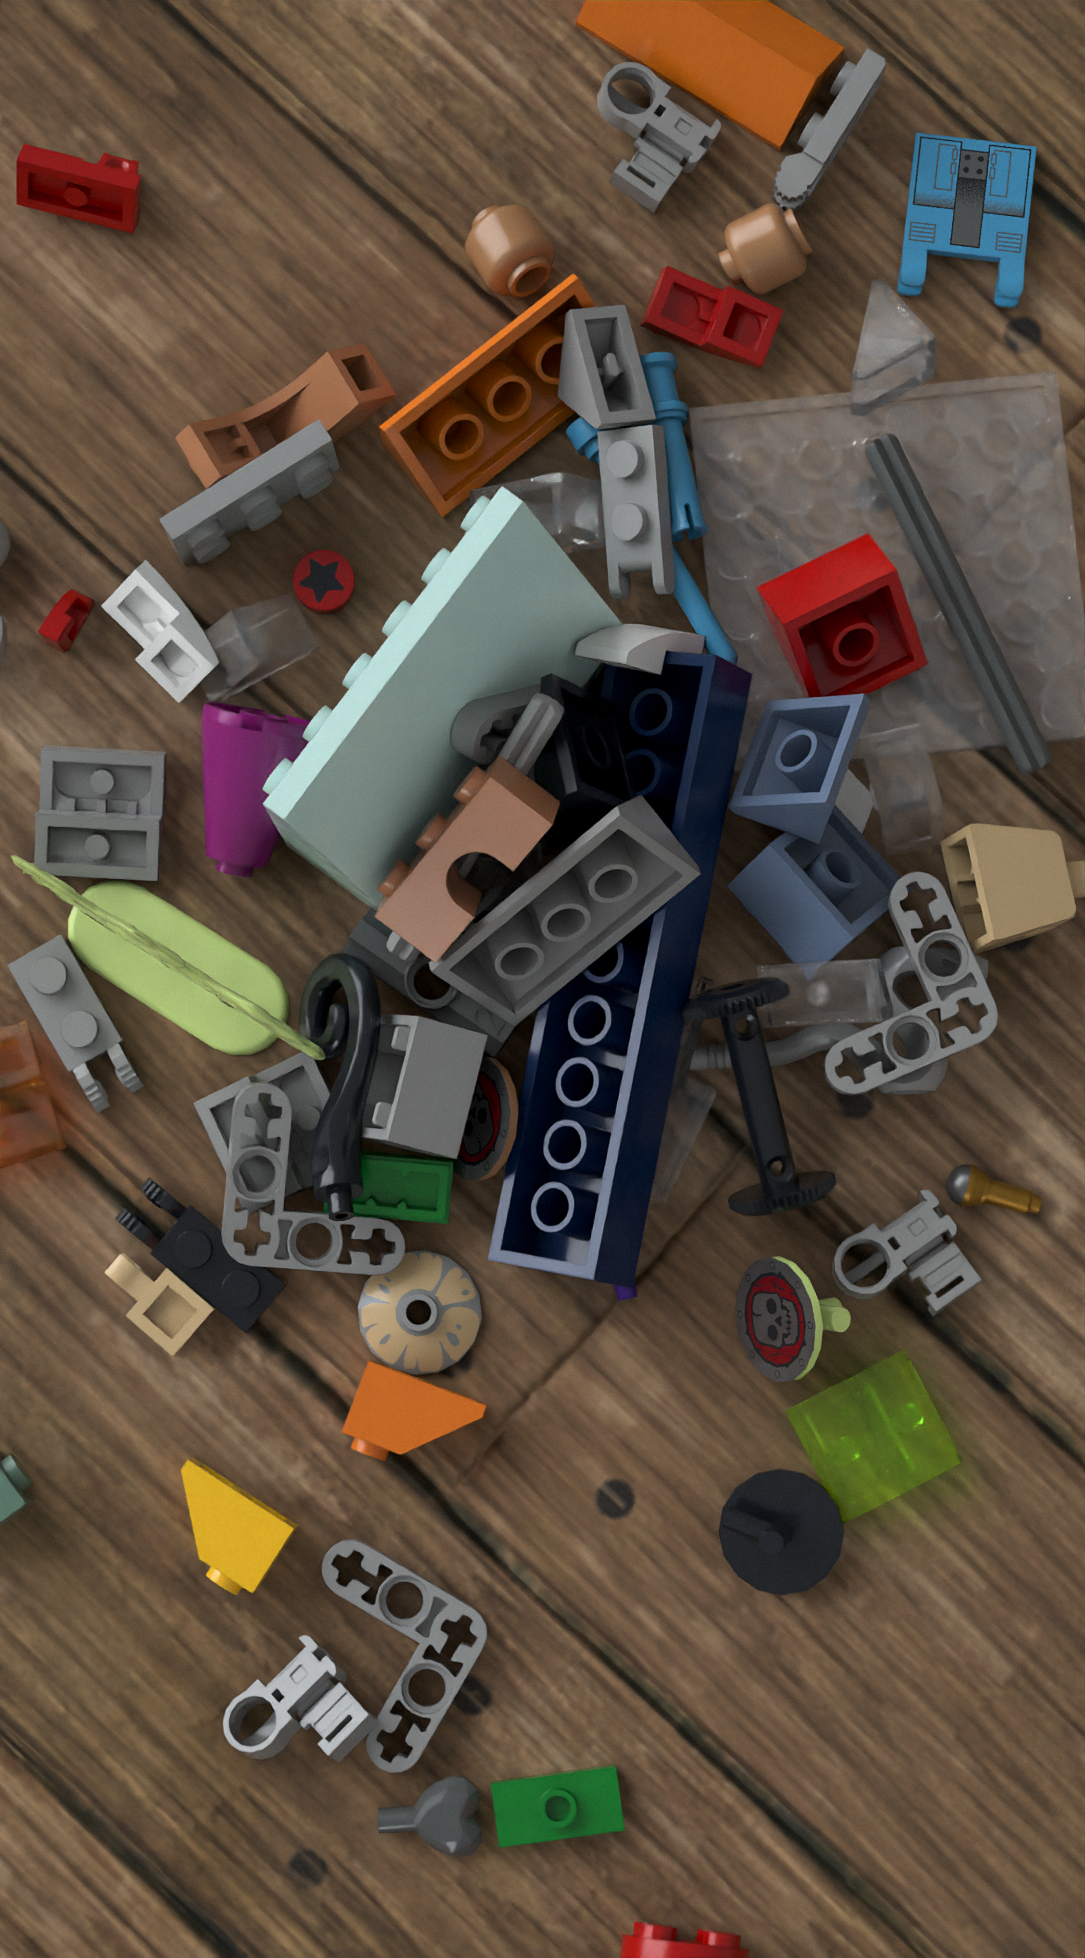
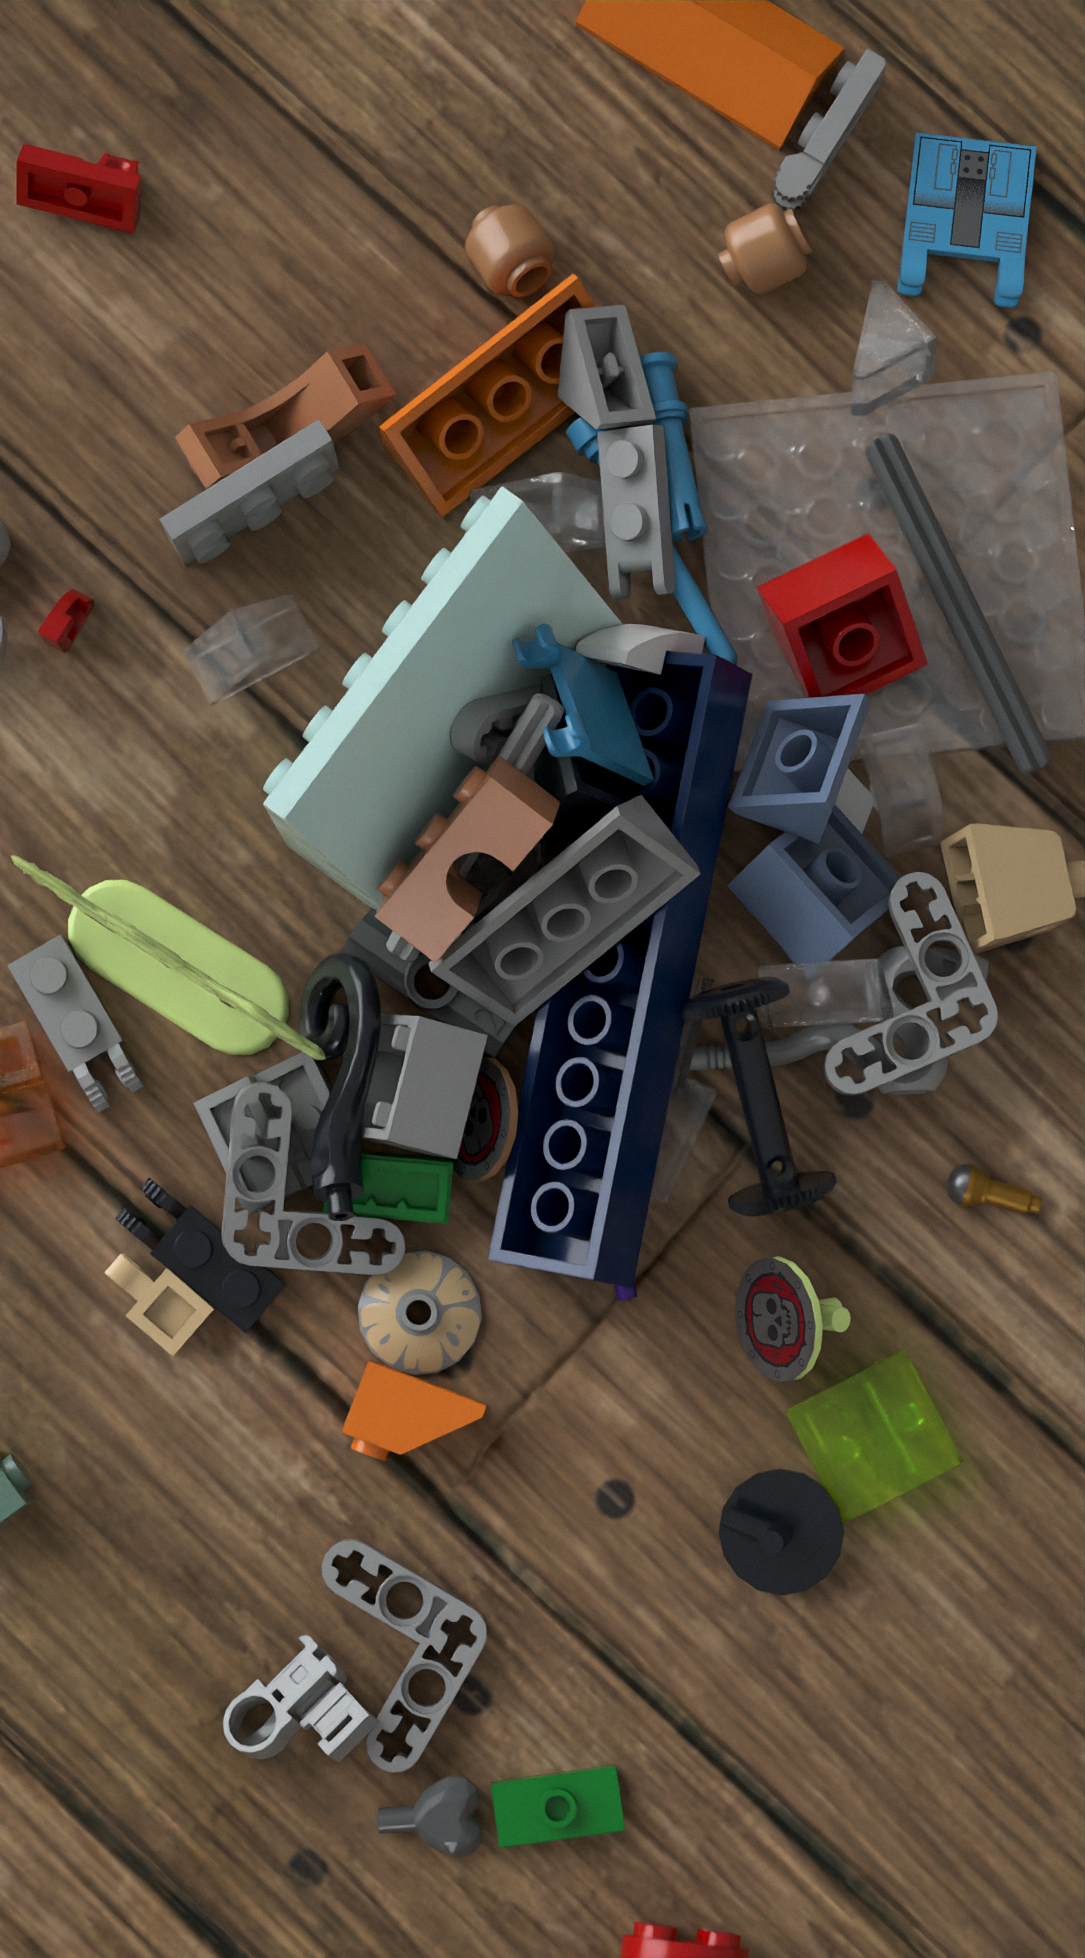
(101, 812): light grey slope -> none
(172, 639): white slope -> none
(232, 1529): yellow slope -> none
(238, 757): magenta cone -> none
(324, 581): red tile -> none
(594, 707): none -> dark azure flag
(669, 135): light grey piece -> none
(711, 318): red slope -> none
(920, 1248): light grey piece -> none

